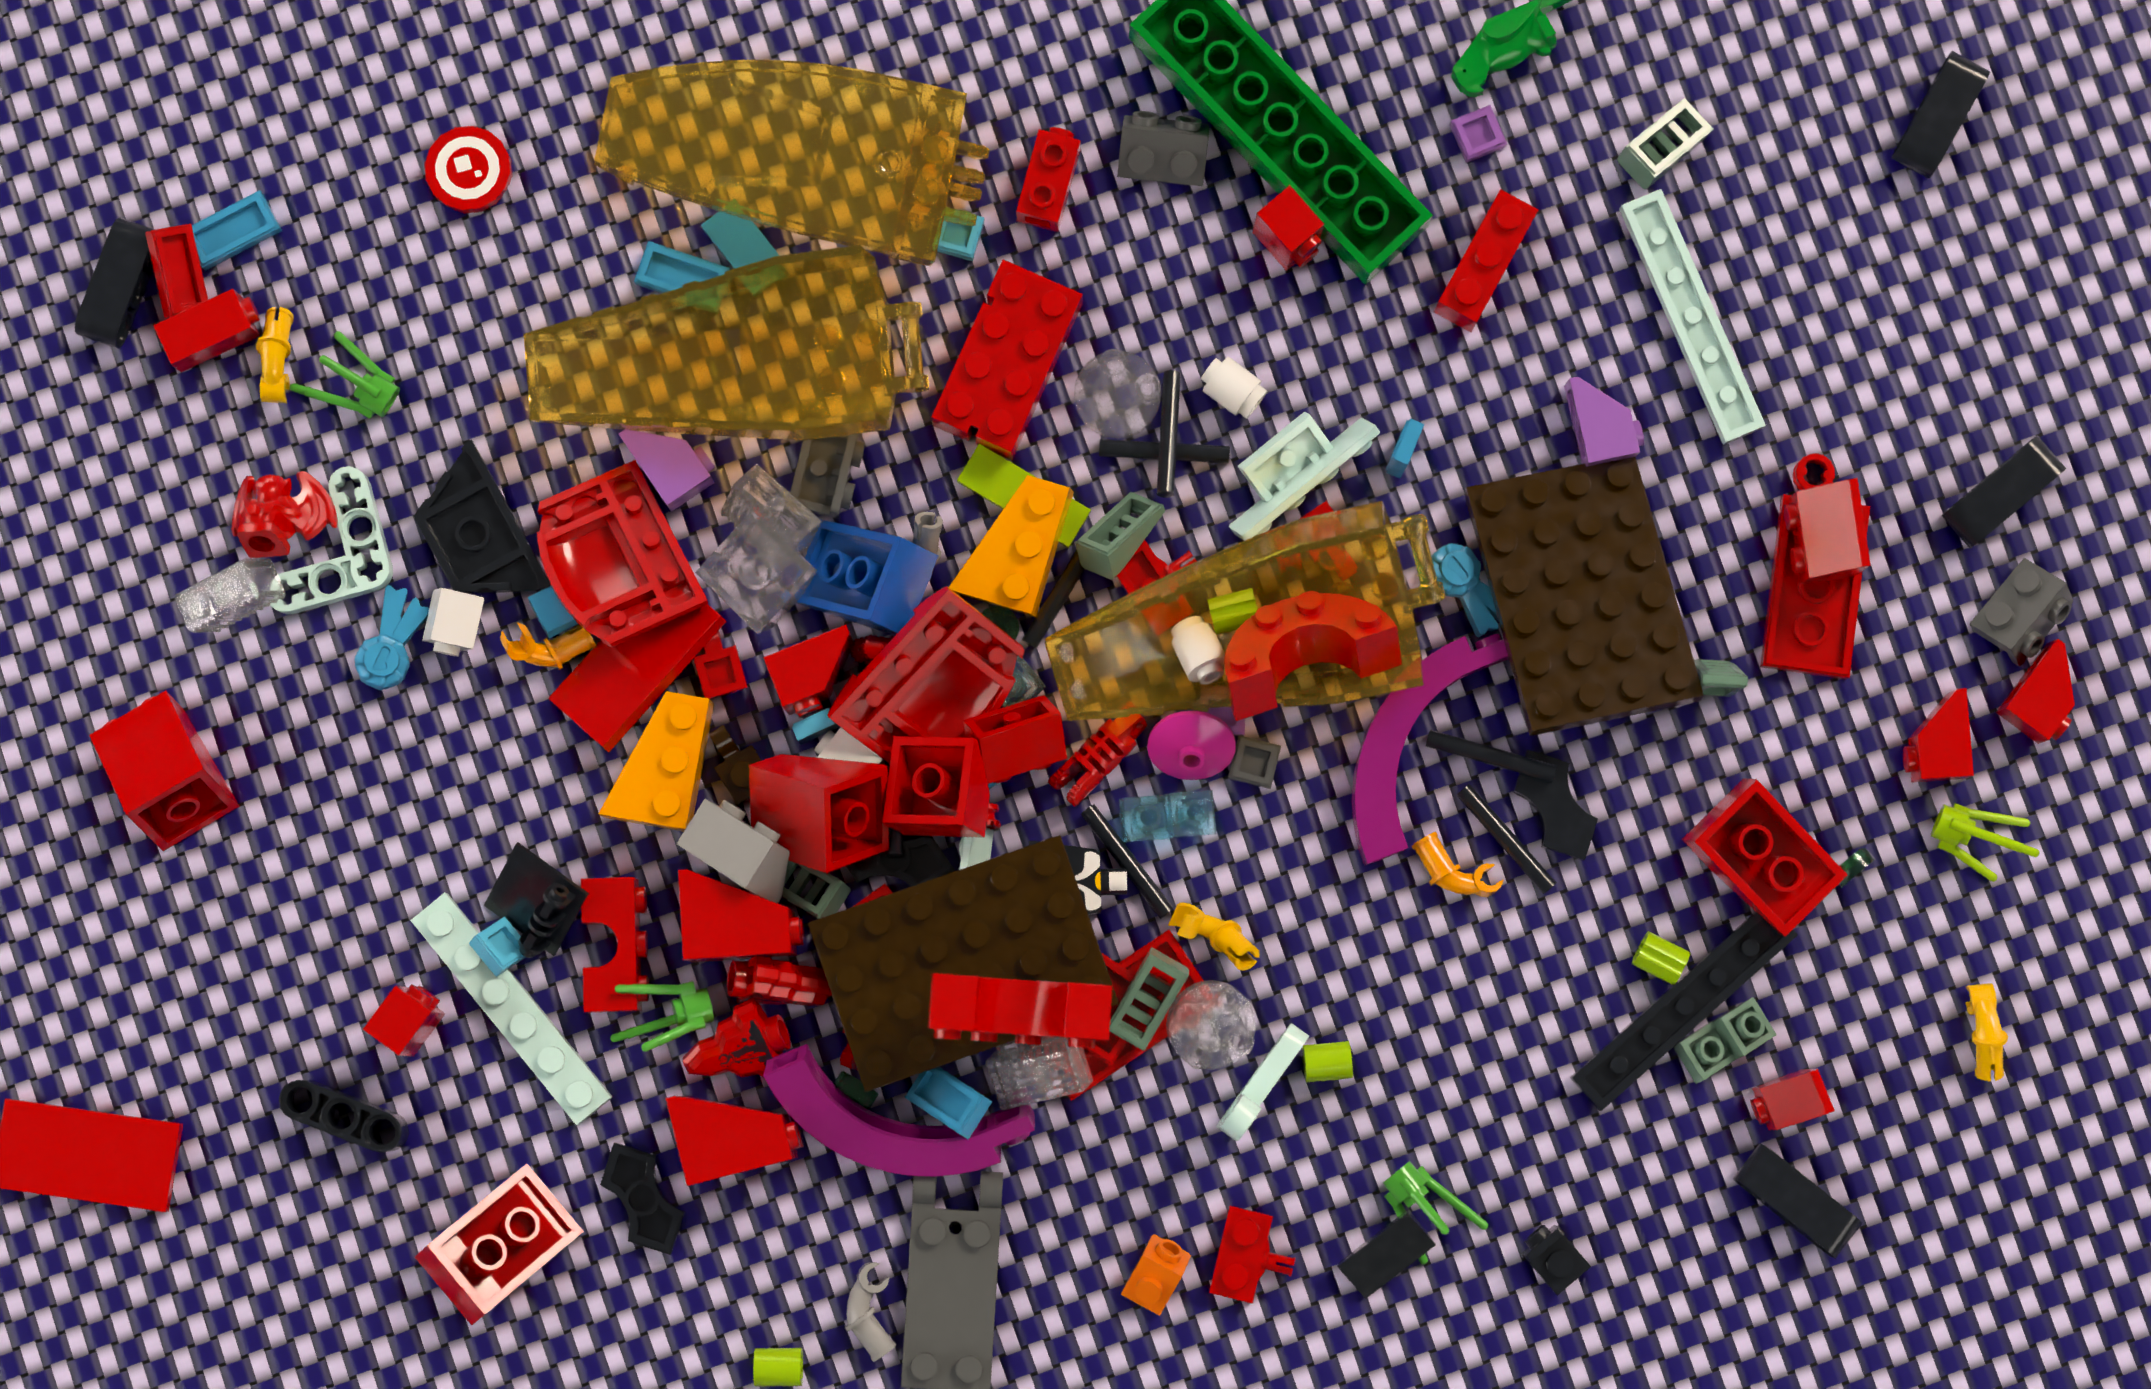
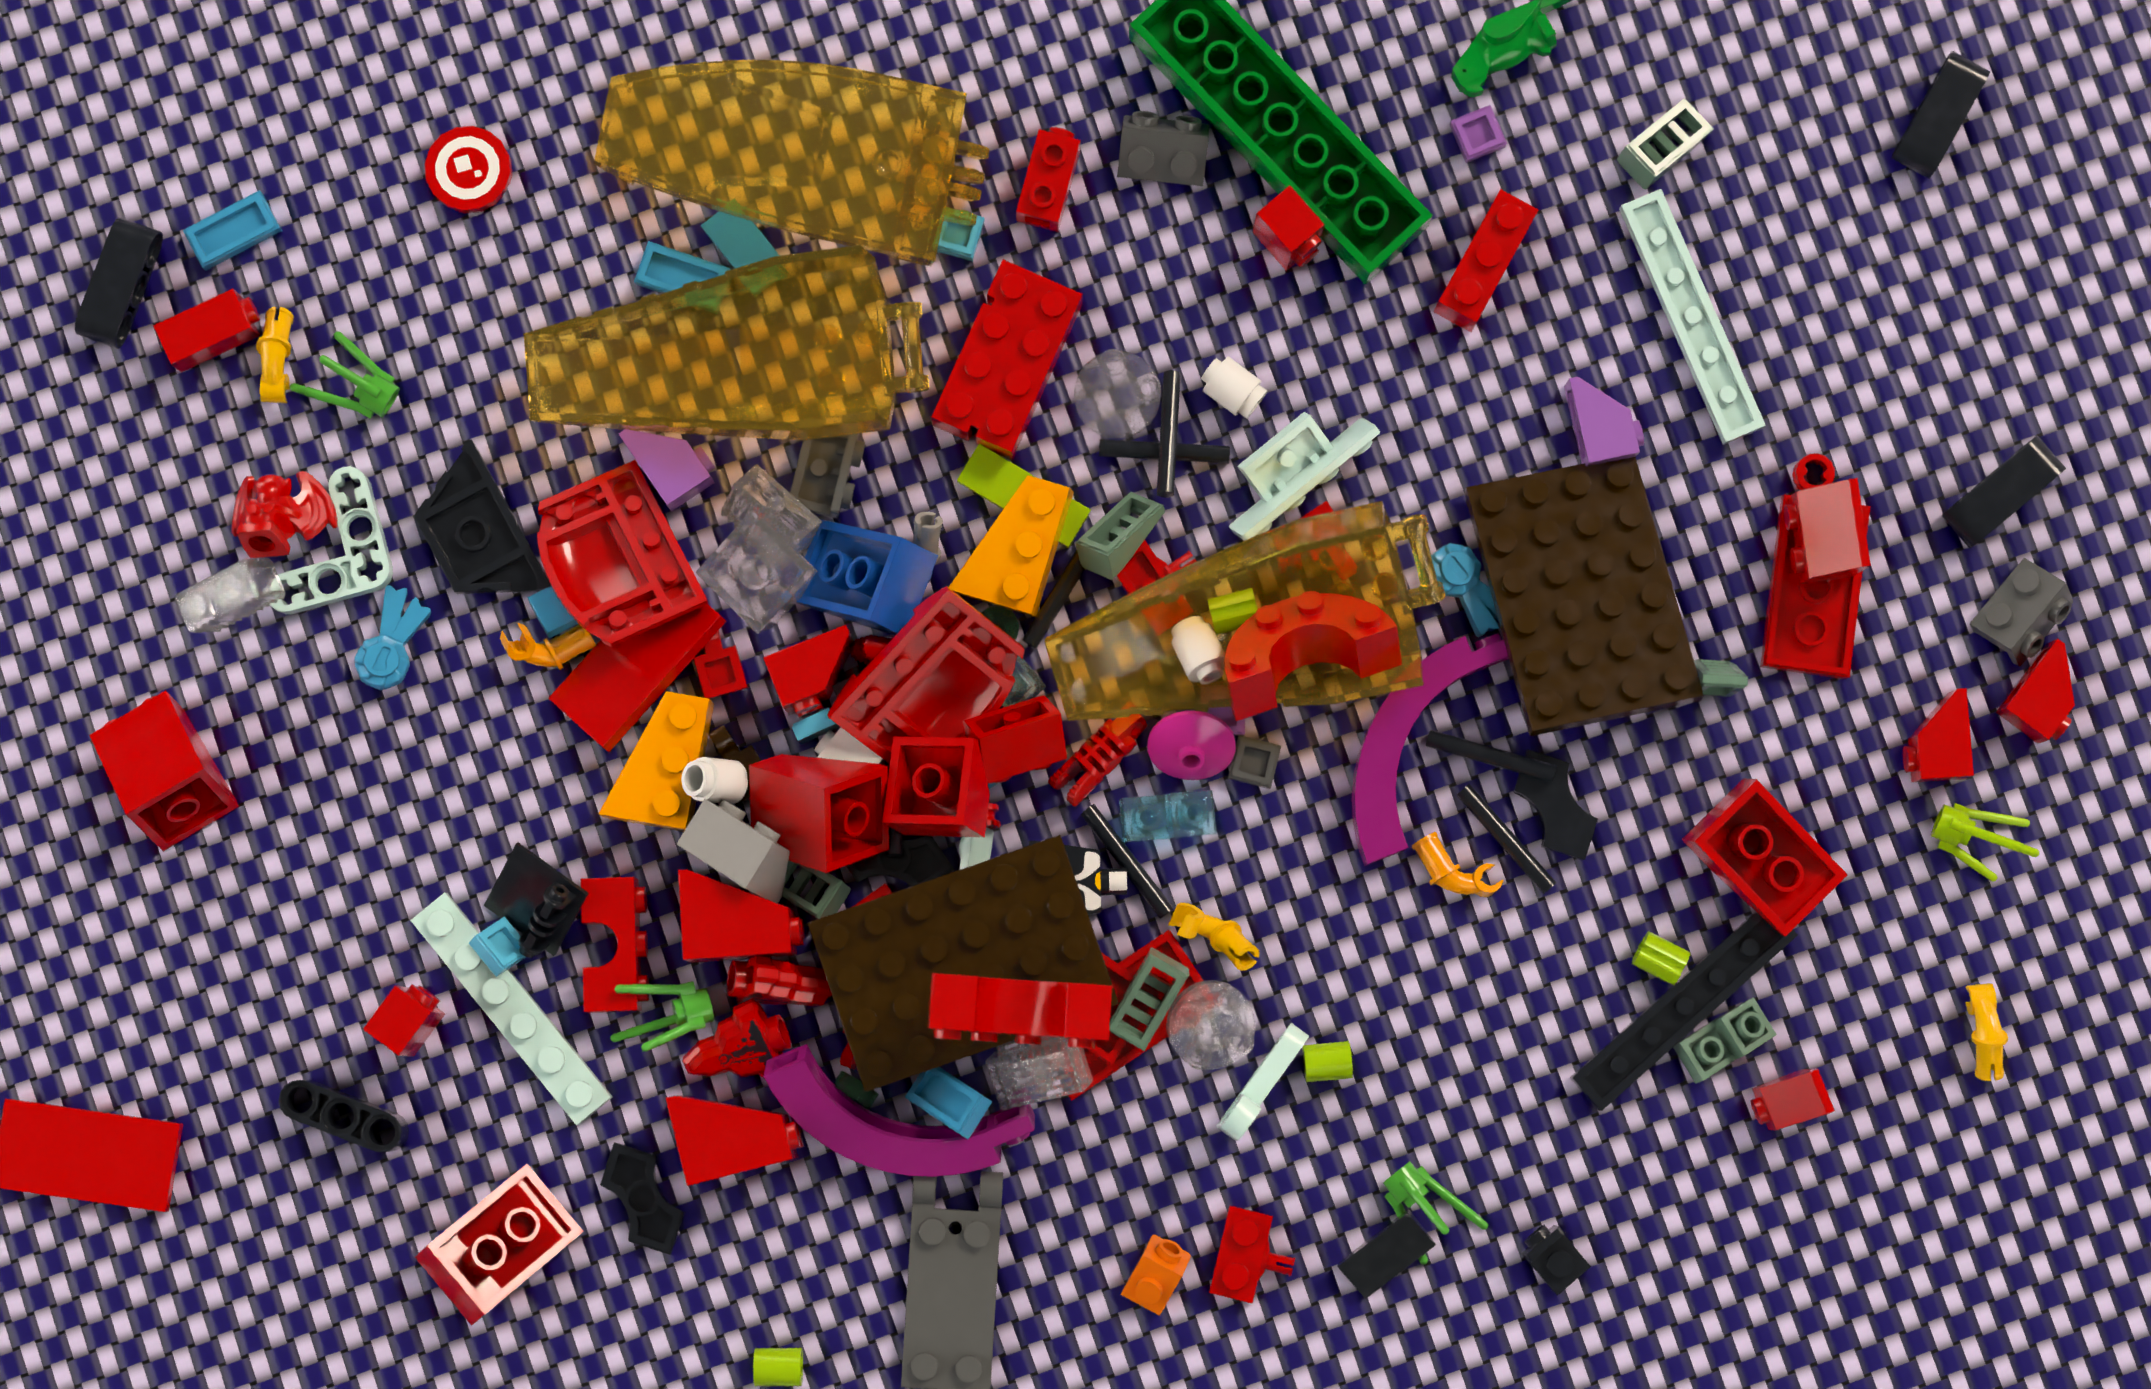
(176, 268): red tile -> none
(452, 621): white brick -> none
(715, 780): none -> white brick
(861, 1317): light grey piece -> none
(1404, 448): dark azure tile -> none
(1797, 1200): black beam -> none
(1856, 864): clear green tile -> none

